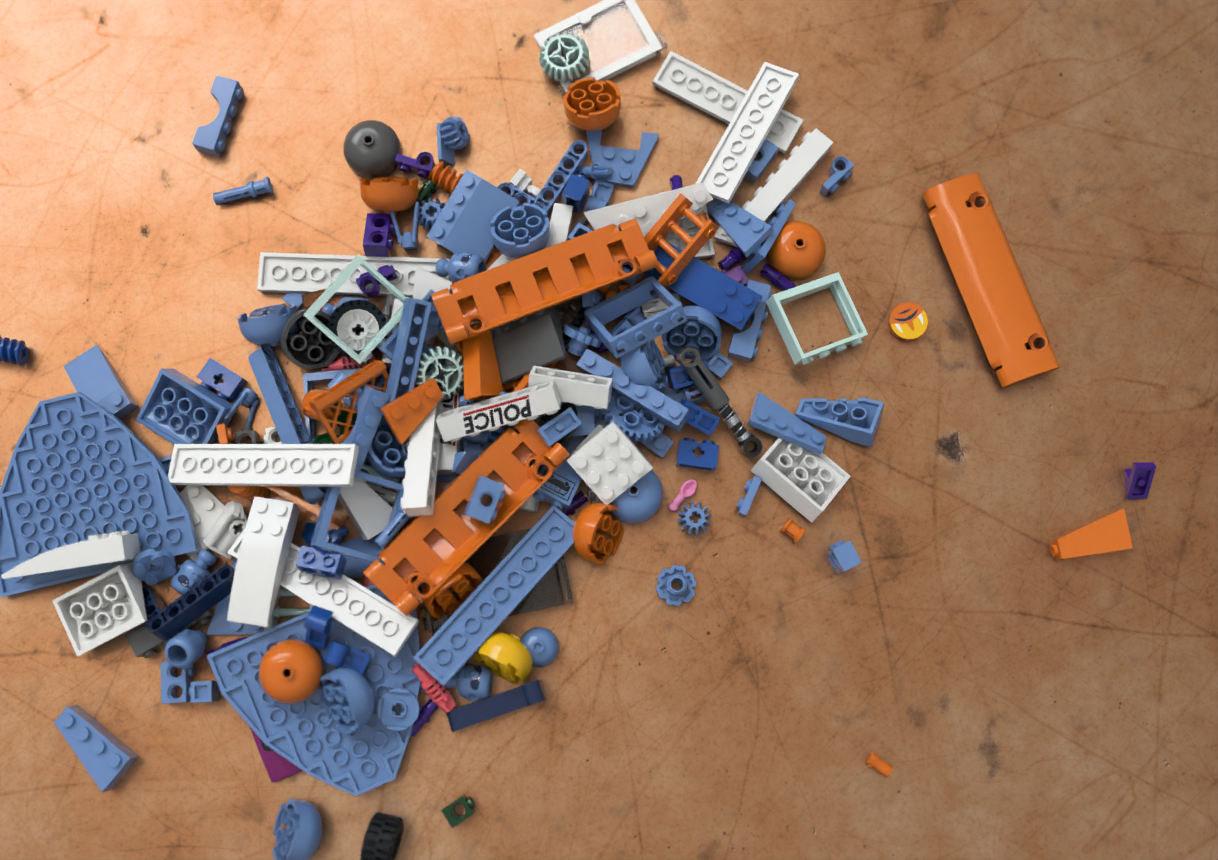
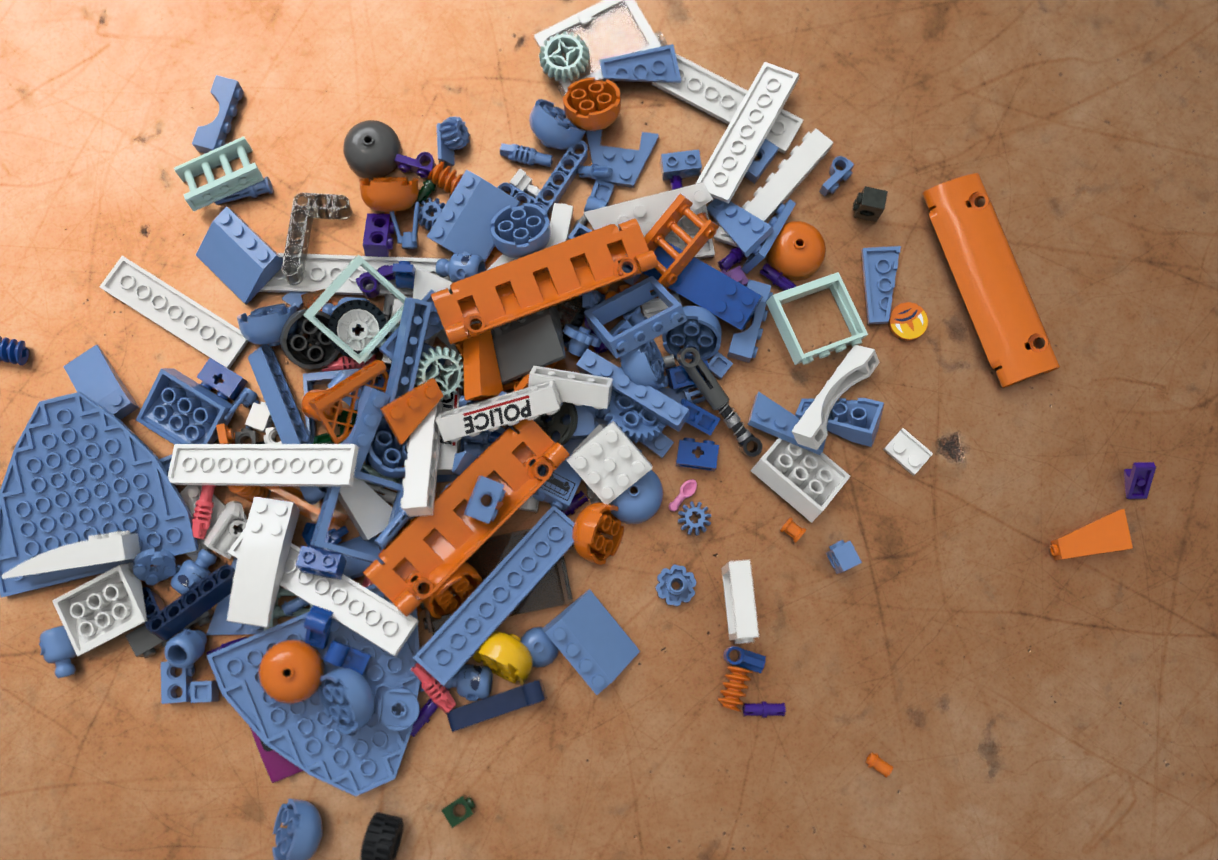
(58, 649): none -> medium blue piece
(95, 747): medium blue wedge -> none
(174, 312): none -> white plate
(203, 512): none -> coral hinge
(224, 186): none -> light aqua fence
(238, 255): none -> medium blue slope
(259, 417): none -> white brick
(293, 606): none -> medium blue pin
(296, 230): none -> clear smoke beam
(404, 274): none -> blue plate
(525, 155): none -> medium blue hinge
(552, 128): none -> medium blue cylinder
(558, 427): medium blue plate -> none
(576, 192): blue brick -> none
(592, 641): none -> medium blue slope
(643, 66): none -> medium blue wing
(681, 163): none -> medium blue brick
(734, 688): none -> orange piece
(739, 601): none -> white window
(745, 503): medium blue plate -> none
(746, 659): none -> blue piece
(764, 709): none -> dark purple pin
(856, 366): none -> white arch
(870, 204): none -> pearl dark grey brick
(879, 281): none -> medium blue wing
(908, 451): none -> white plate

